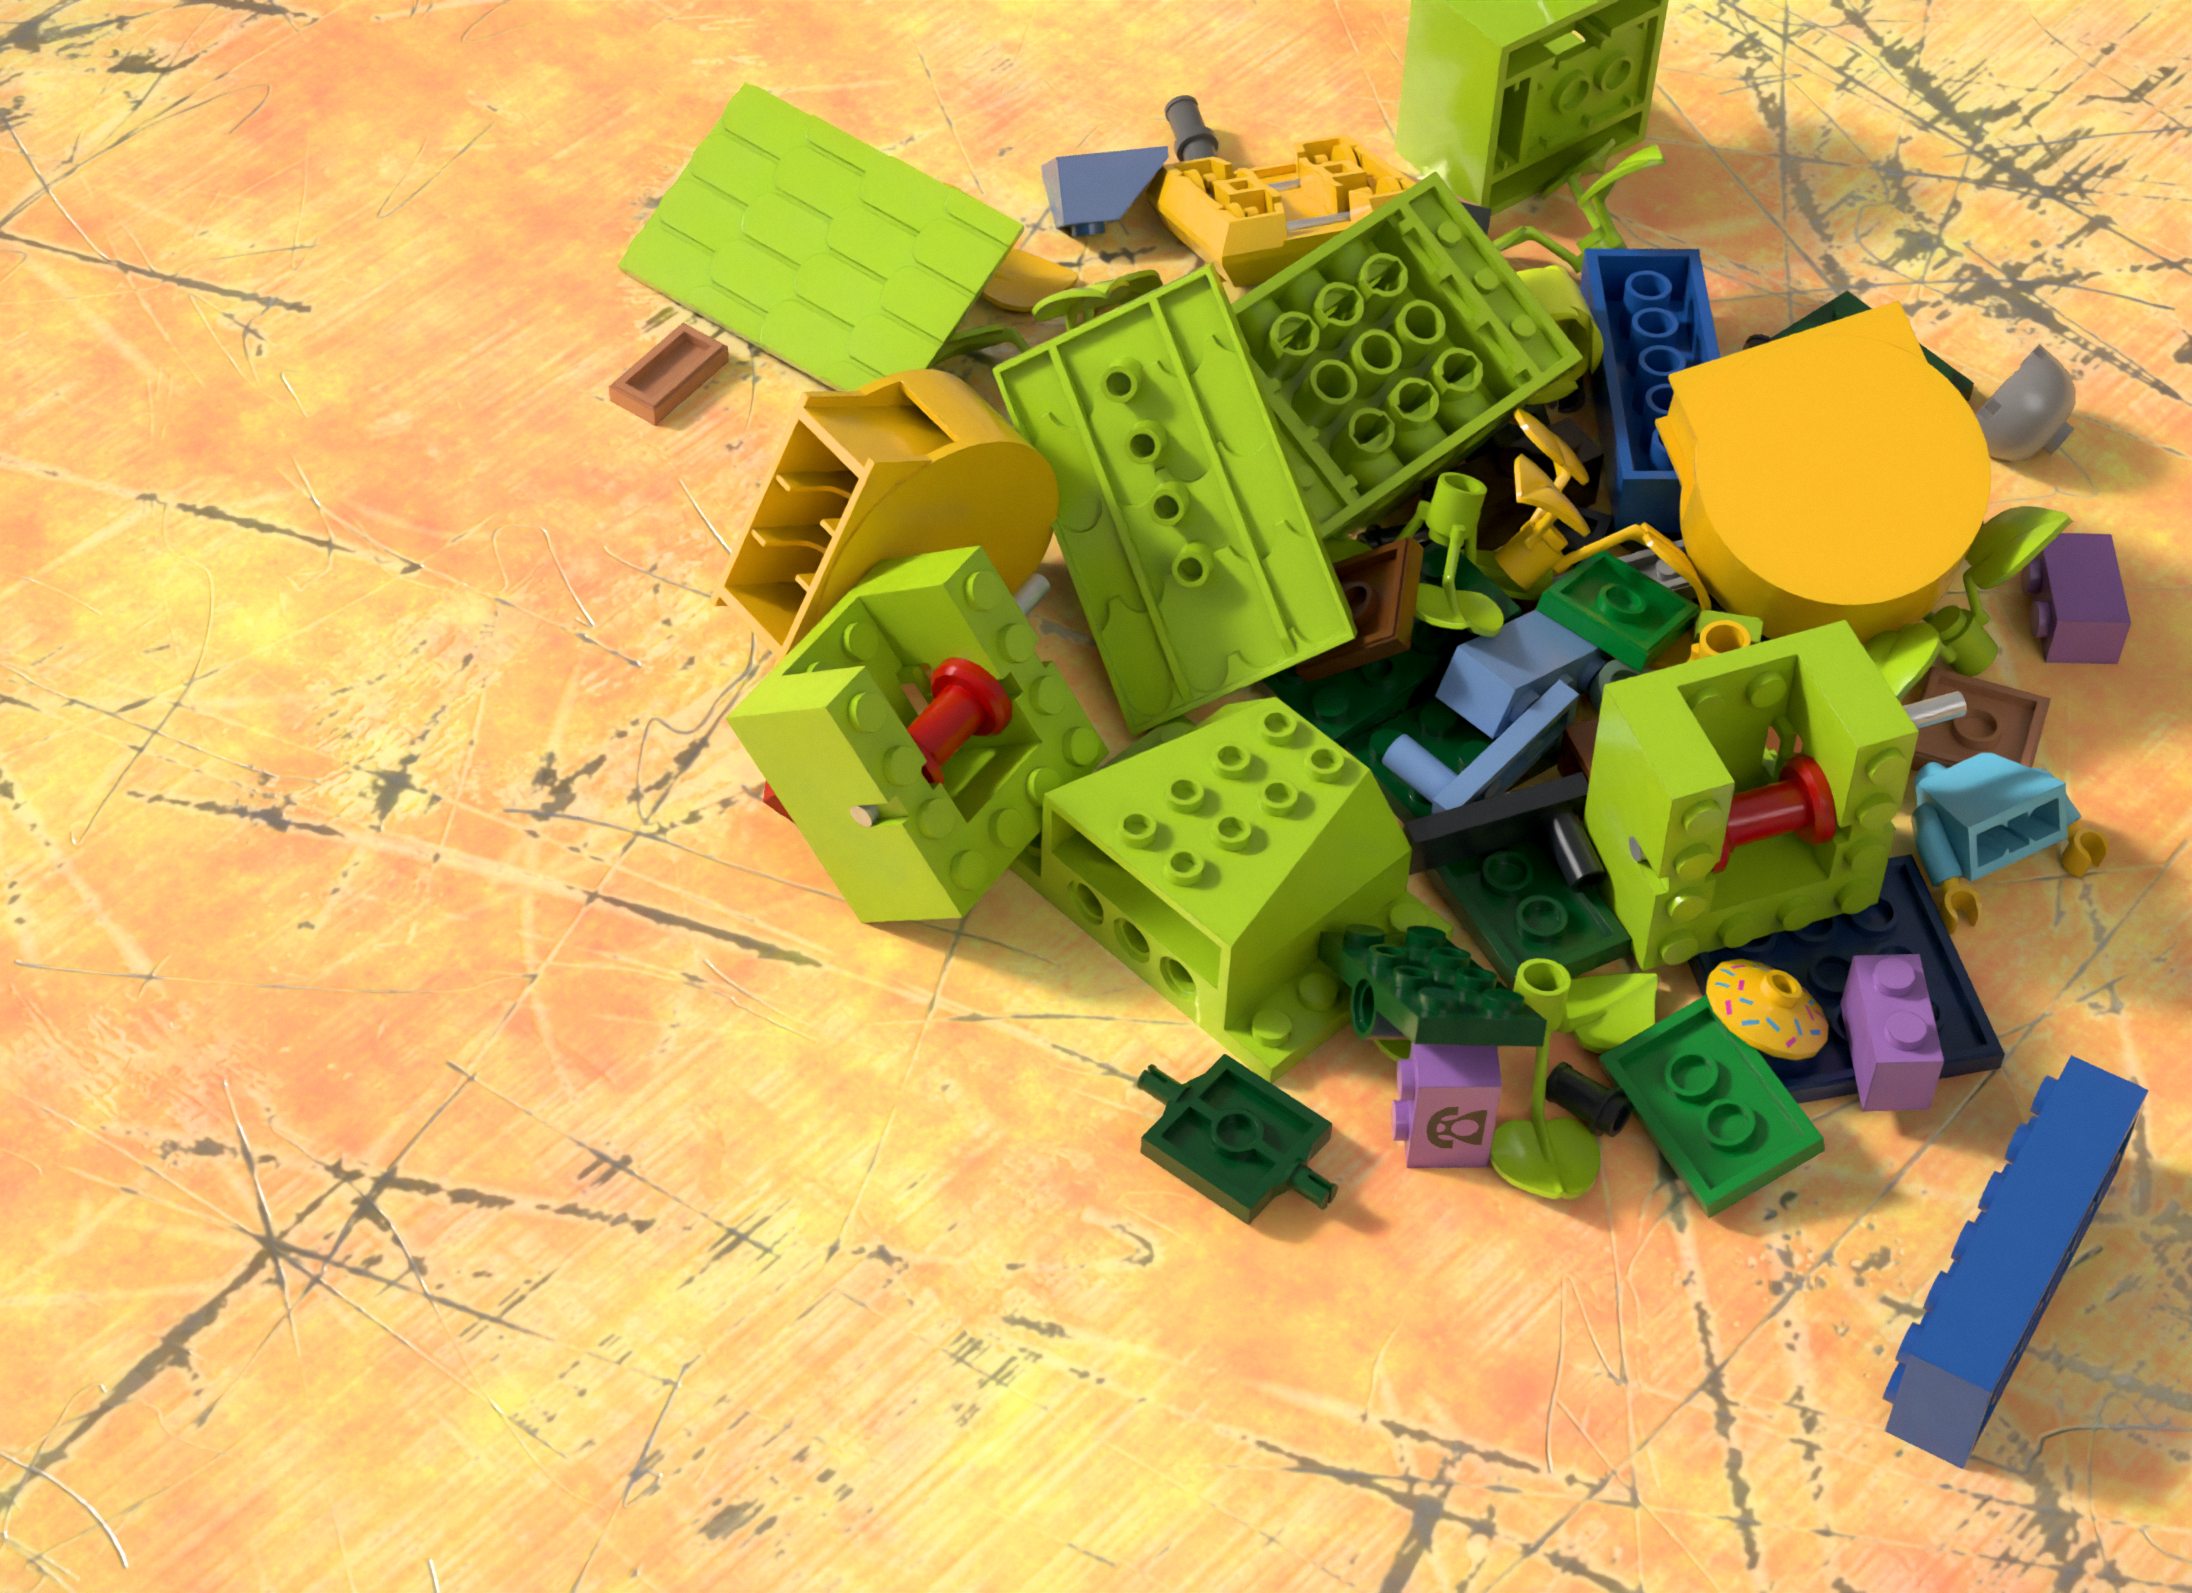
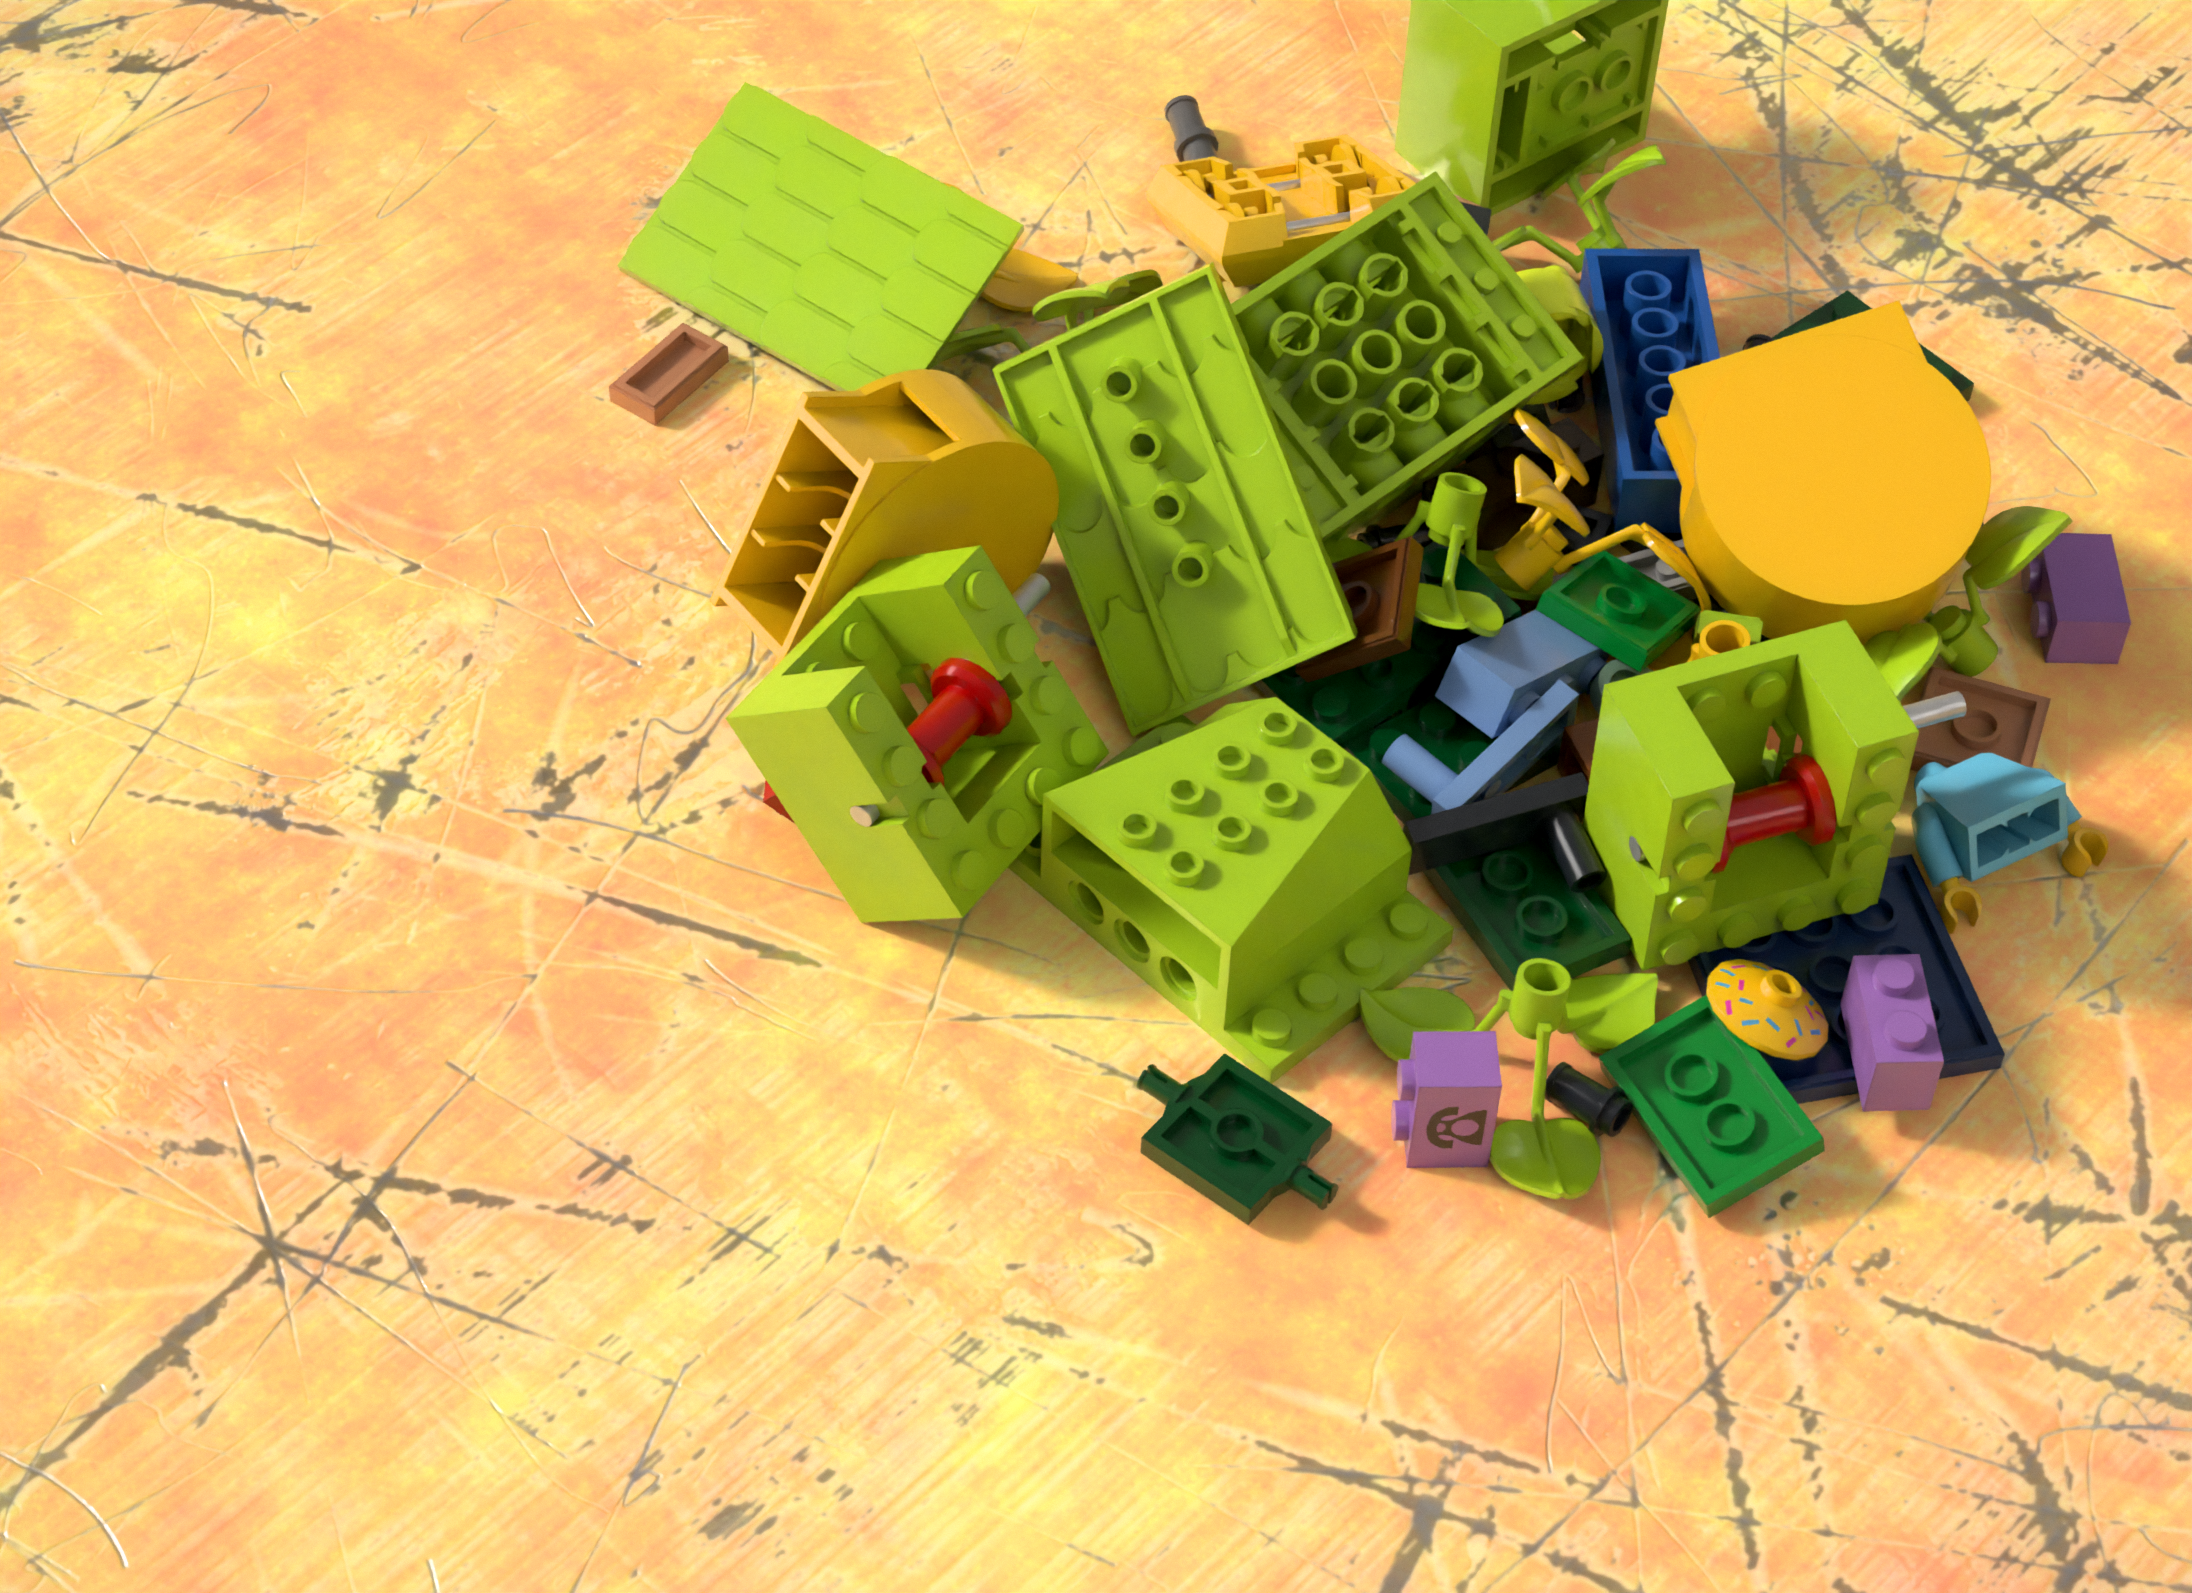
(1098, 186): slope -> none
(1425, 990): dark green plate -> none
(2011, 1260): blue brick -> none
(2029, 409): light grey cylinder -> none

